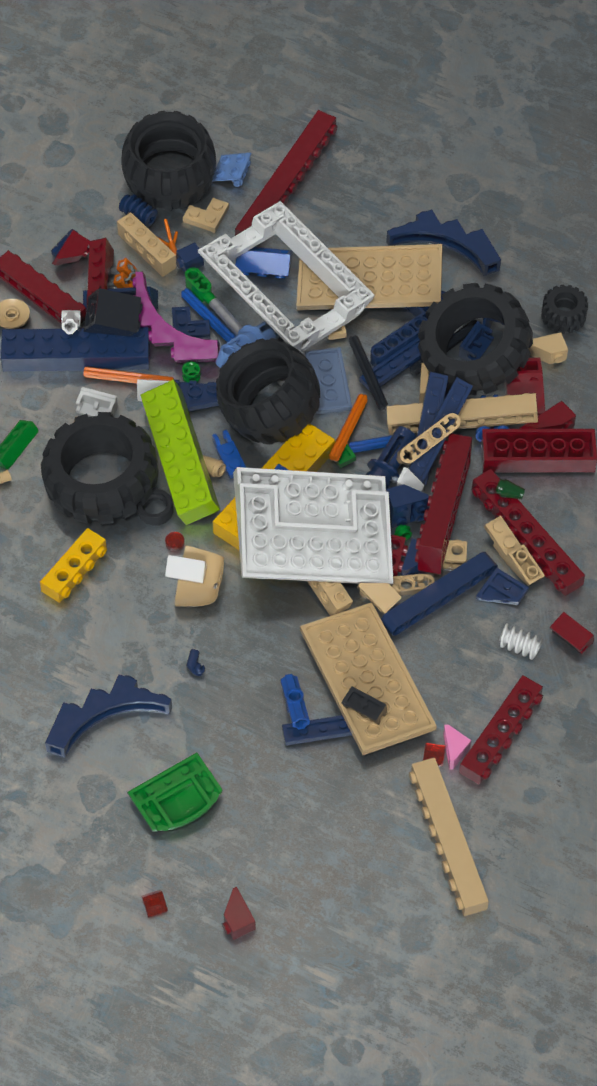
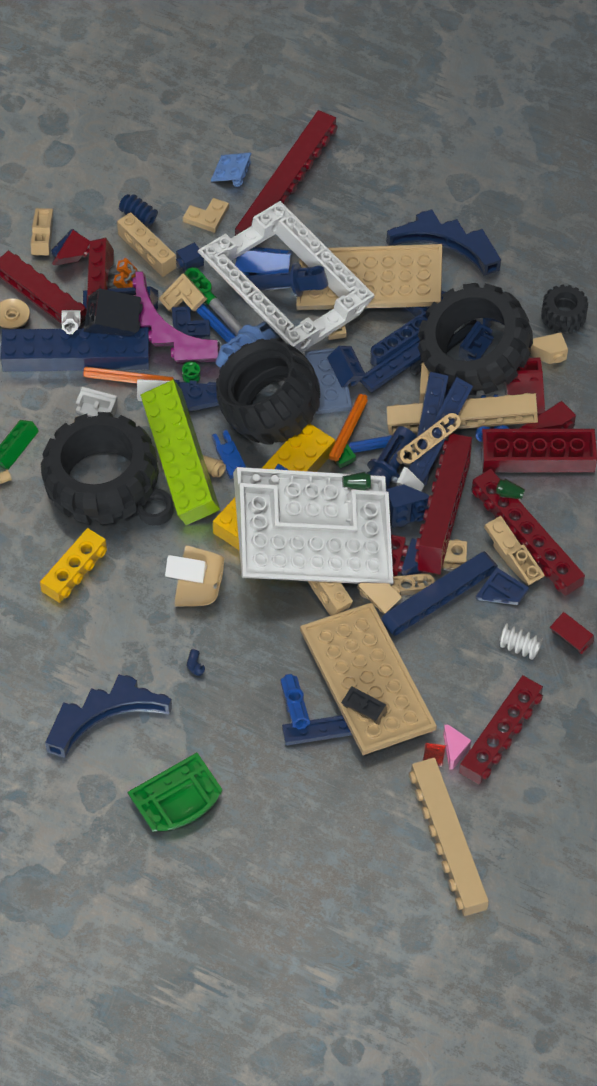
(41, 231): none -> tan slope
(154, 903): clear red slope -> none
(165, 133): black tyre -> none
(171, 244): orange plant -> none
(174, 541): clear red tile -> none
(182, 290): none -> tan plate
(237, 916): dark red slope -> none
(298, 280): none -> dark blue piece
(346, 366): none -> dark blue hinge
(357, 481): none -> dark green cone
(368, 372): black axle -> none
(403, 531): green plate -> none

